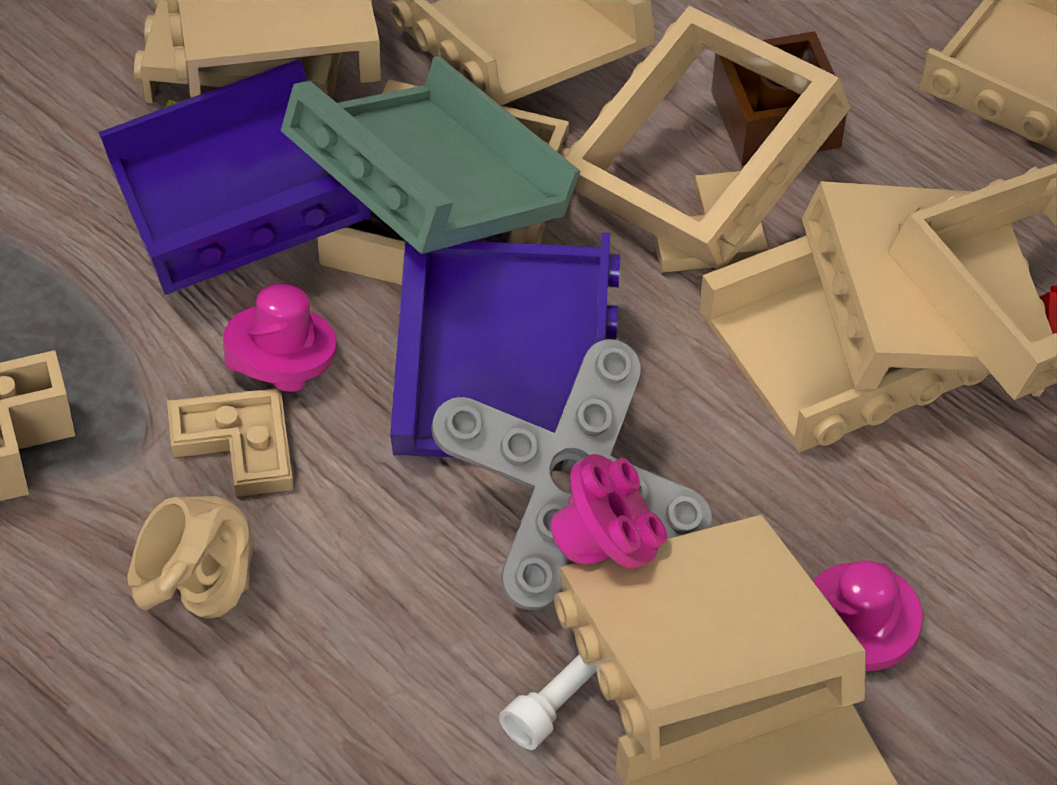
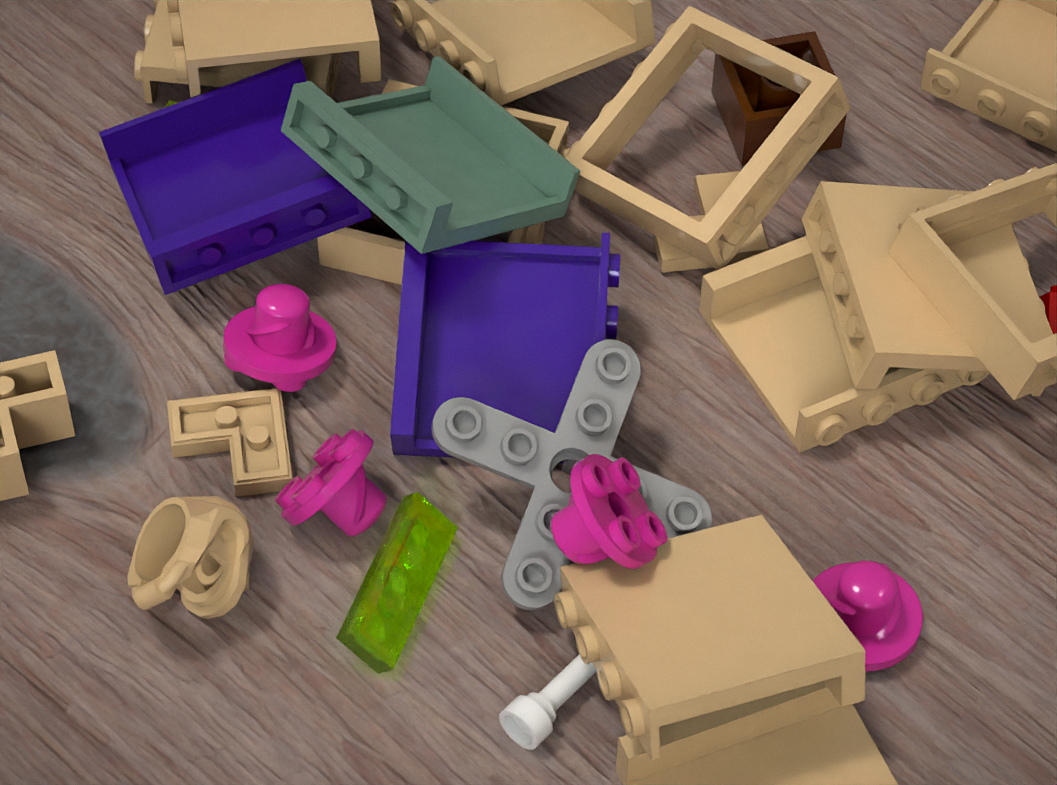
(336, 487): none -> dark pink plate
(397, 583): none -> clear neon green plate

